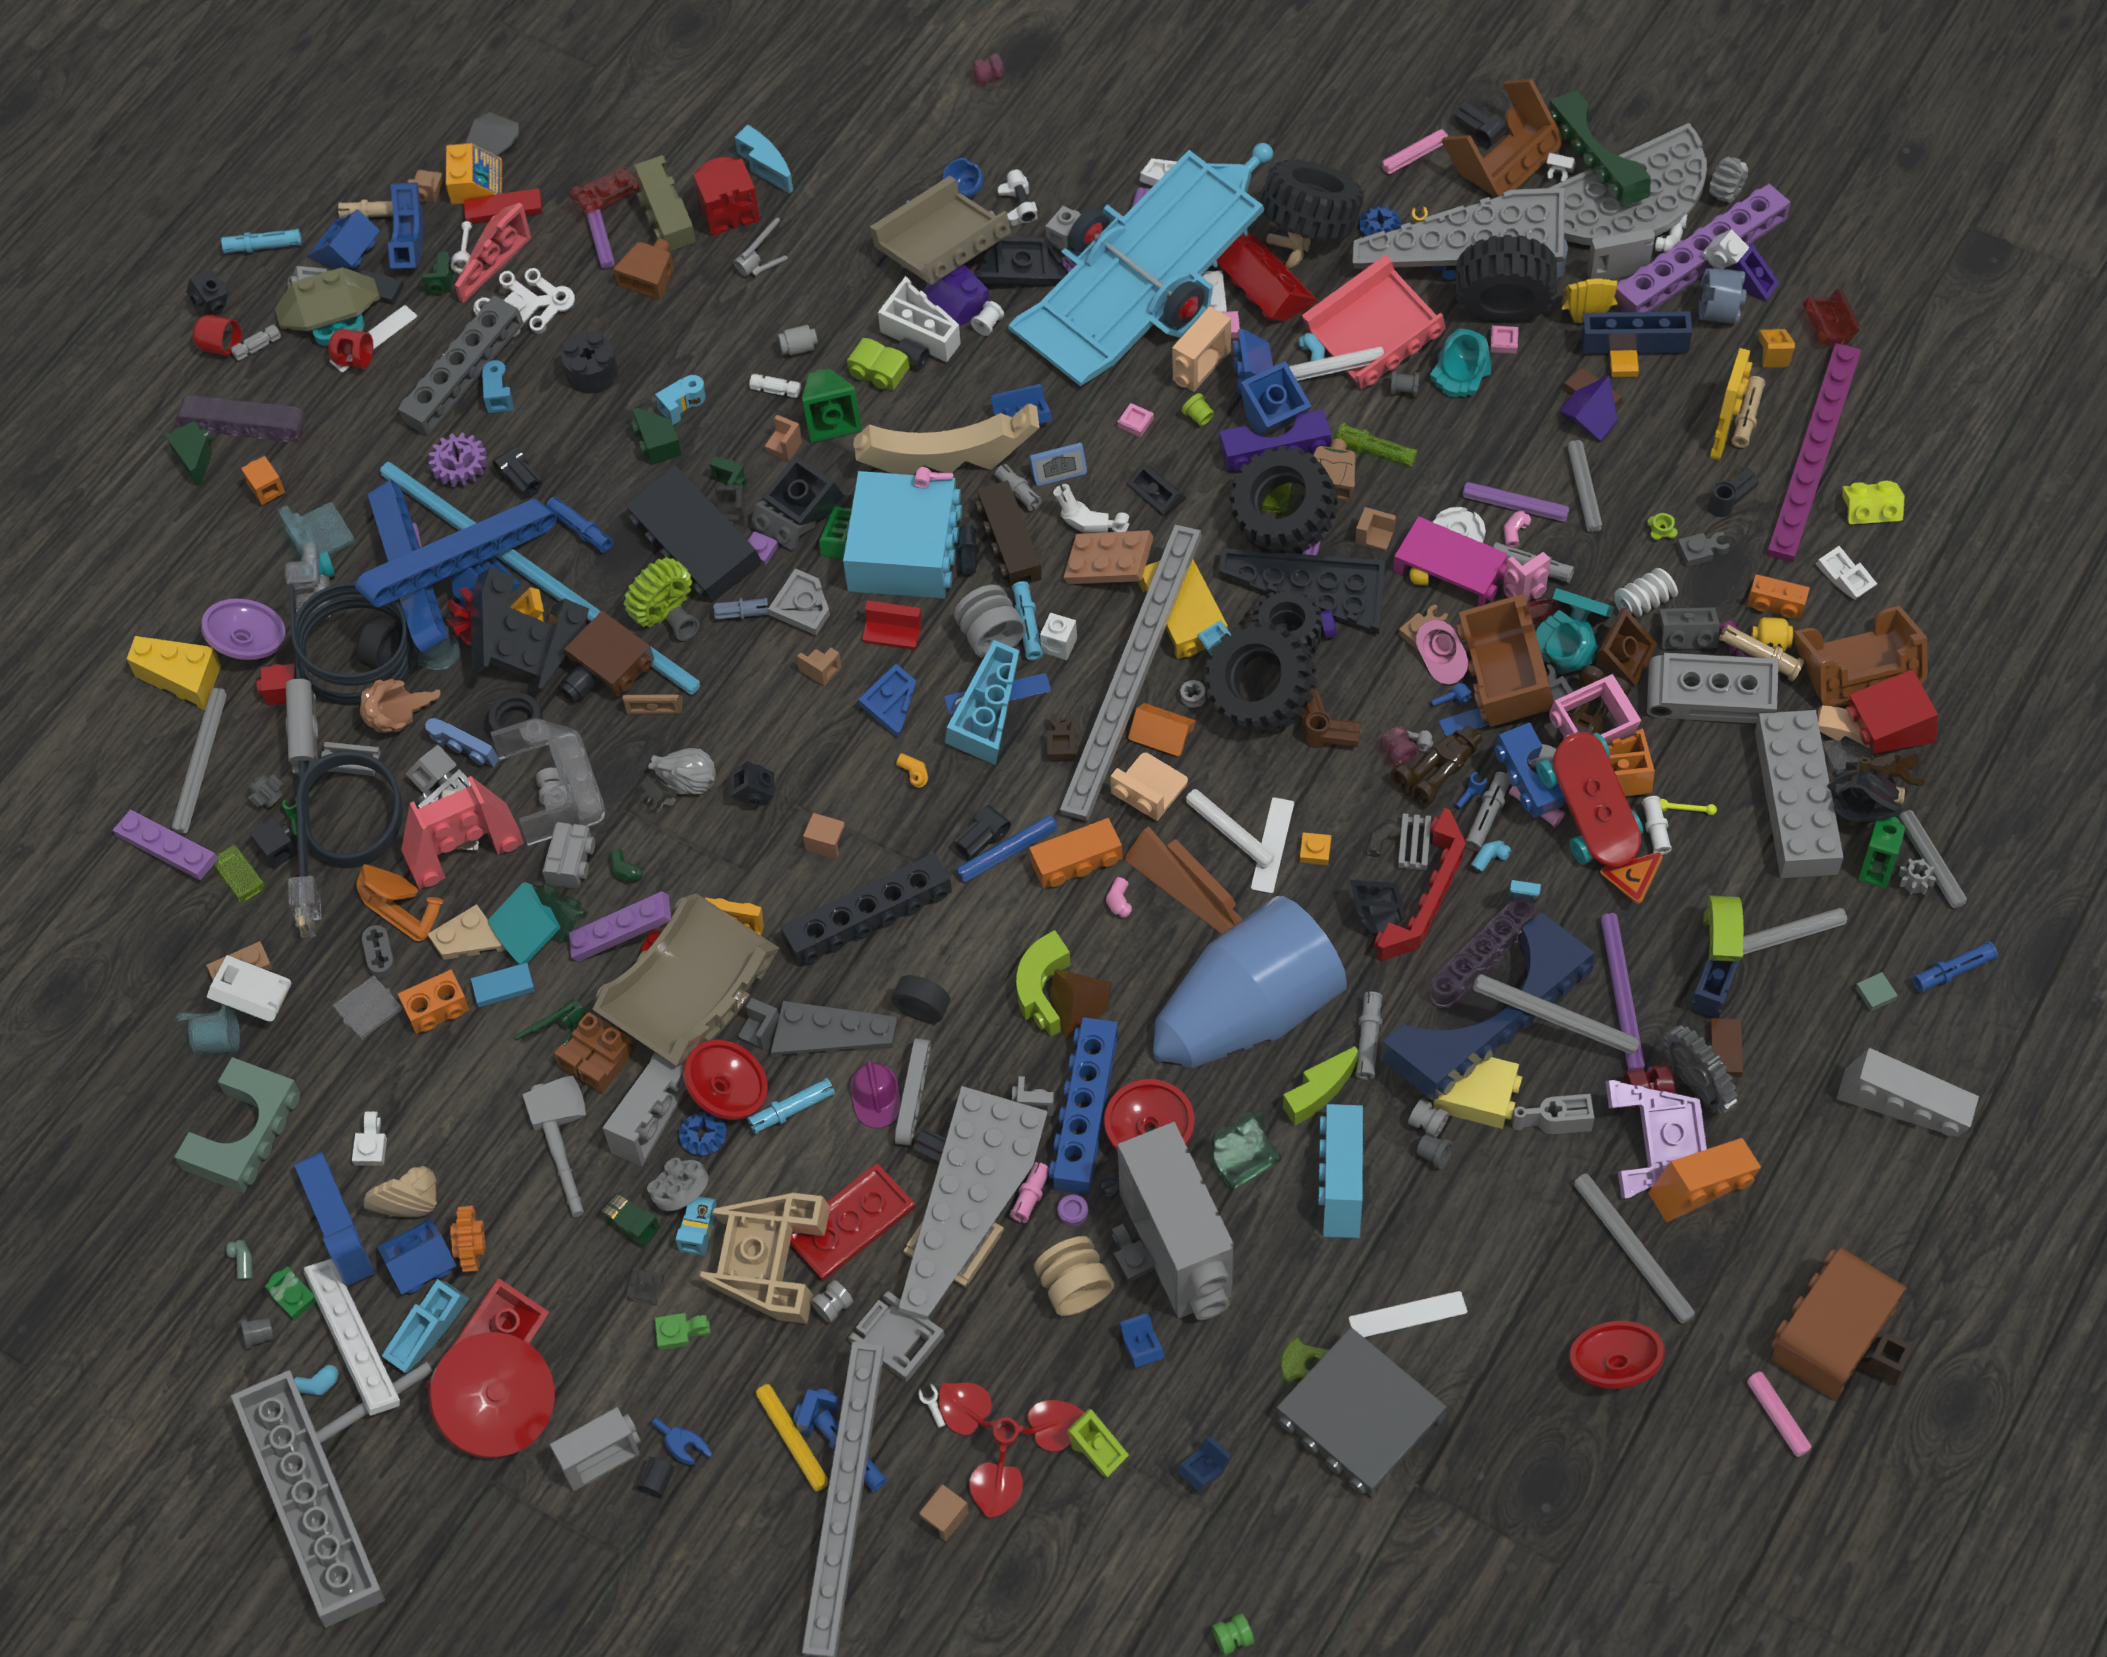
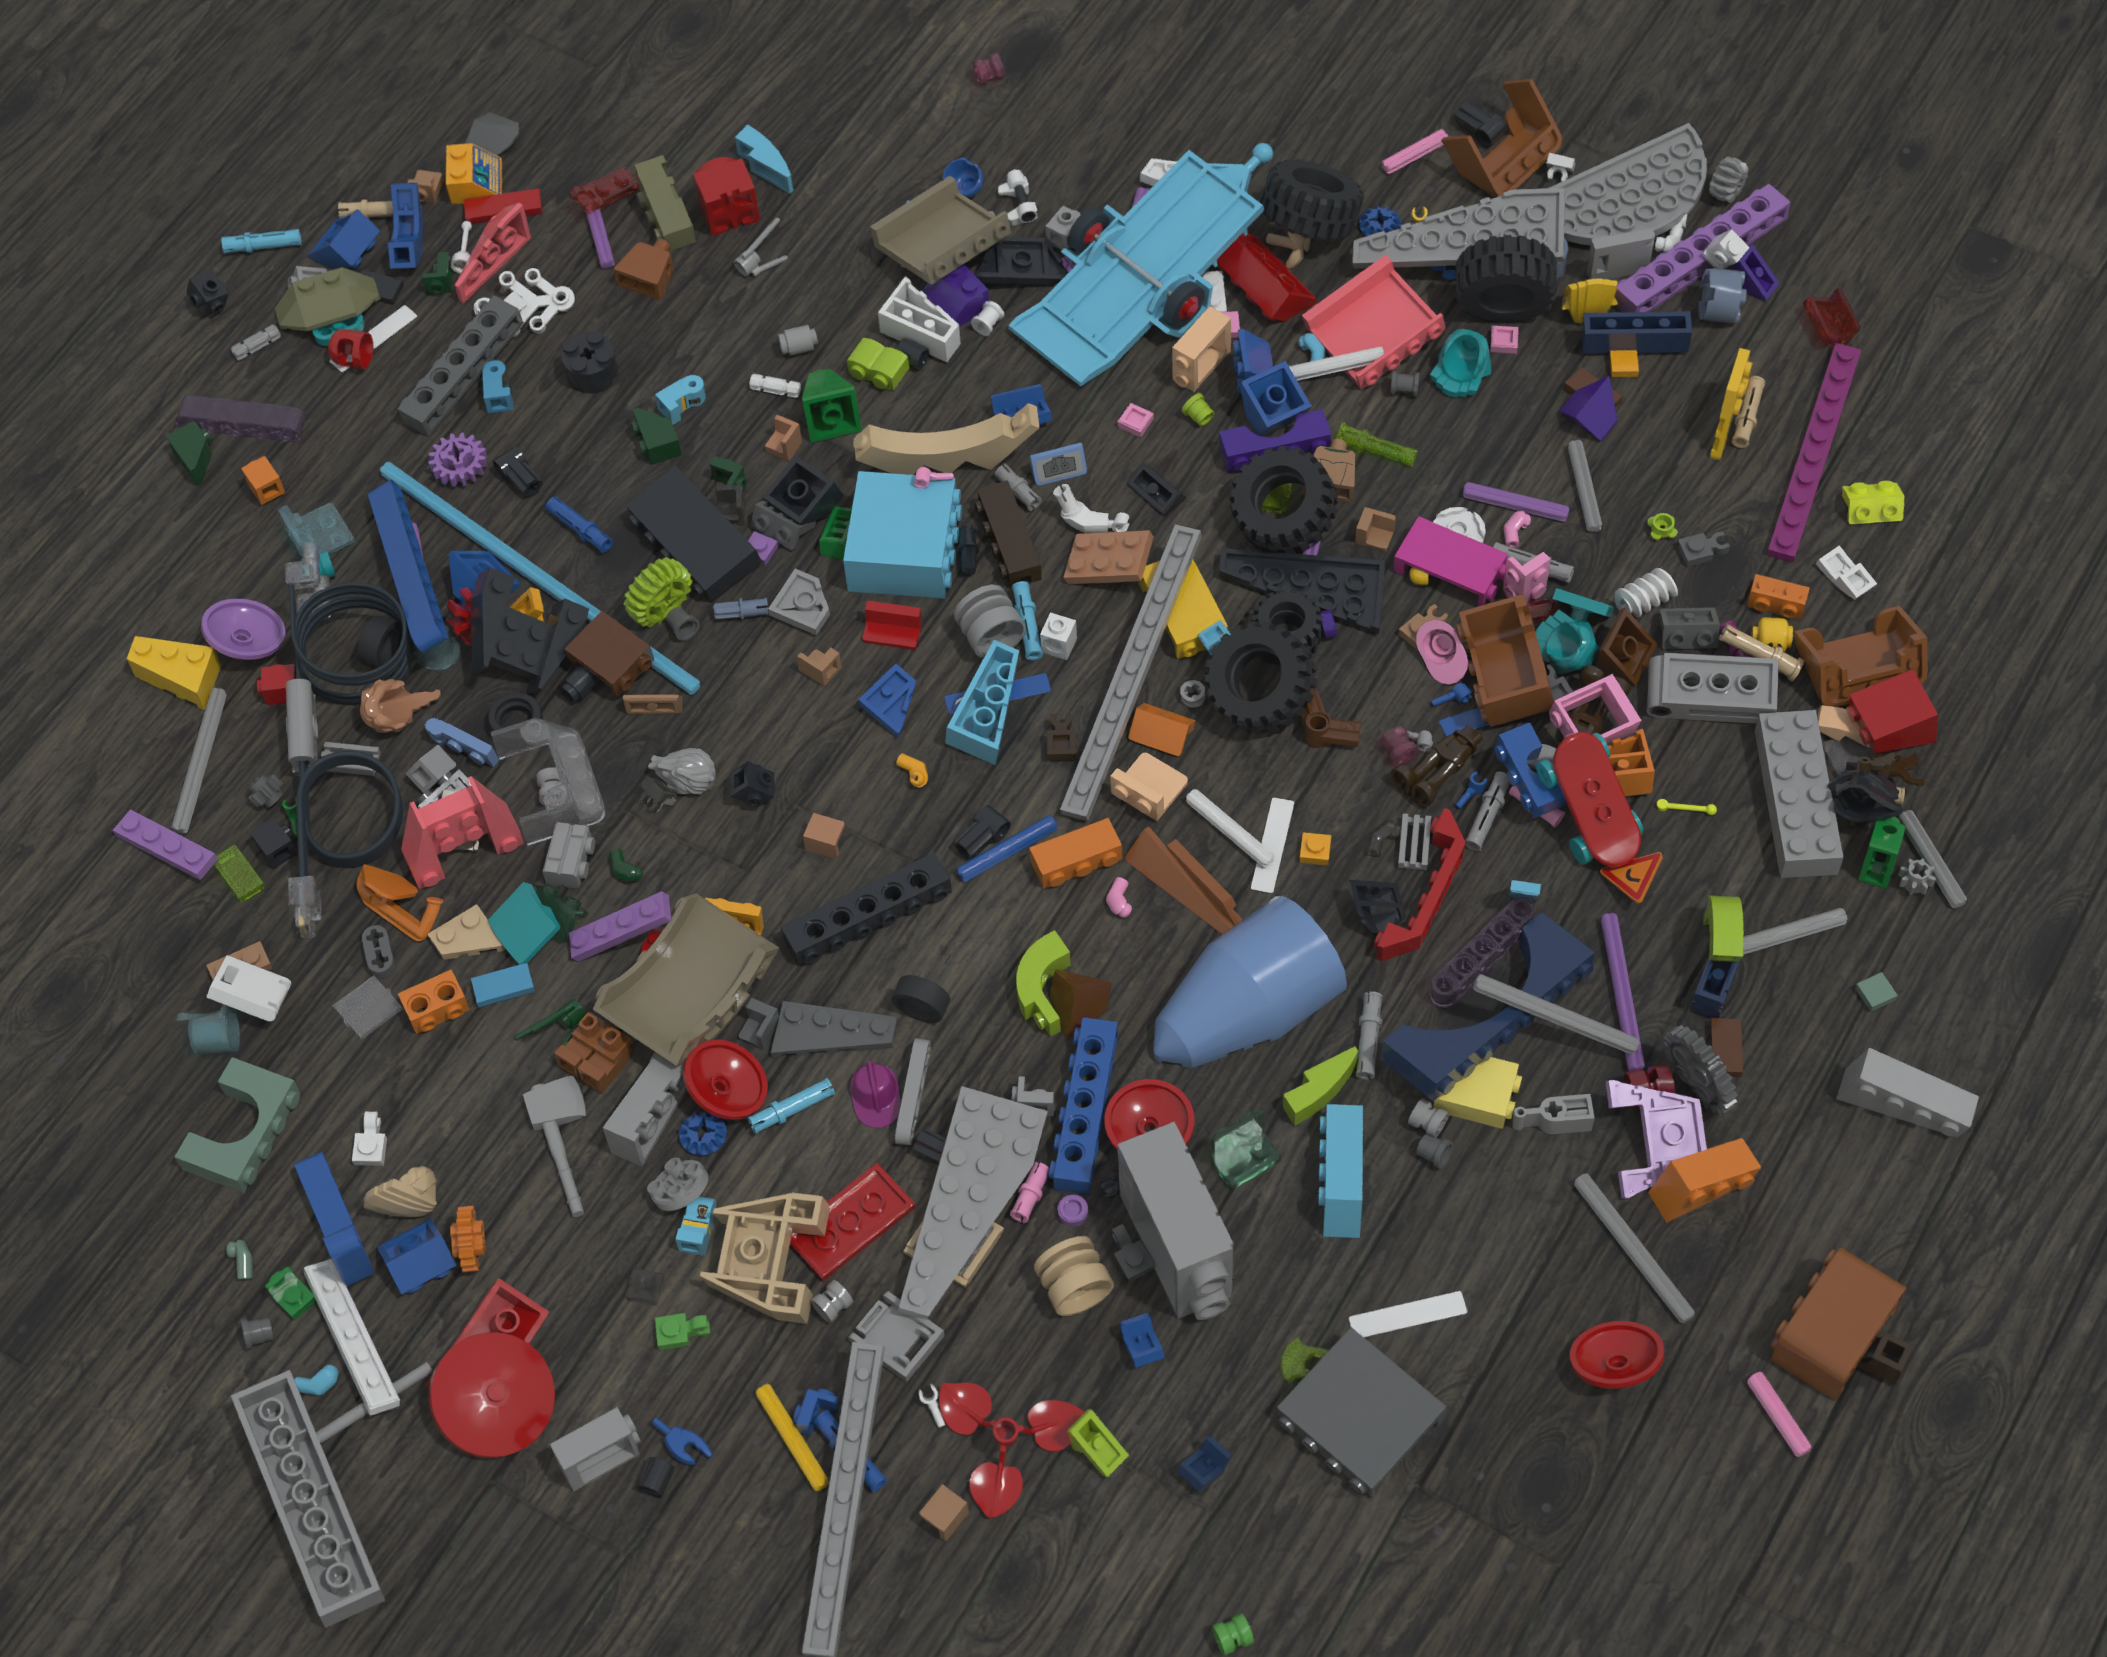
(209, 334): red helmet -> none
(425, 1325): medium azure slope -> none
(455, 552): blue beam -> none
(630, 1220): dark green leg -> none
(1488, 852): medium azure arm -> none
(1622, 177): dark green arch -> none
(1656, 825): white pin -> none
(1730, 492): black piece -> none
(1777, 347): light orange slope -> none
(1927, 980): blue pin -> none

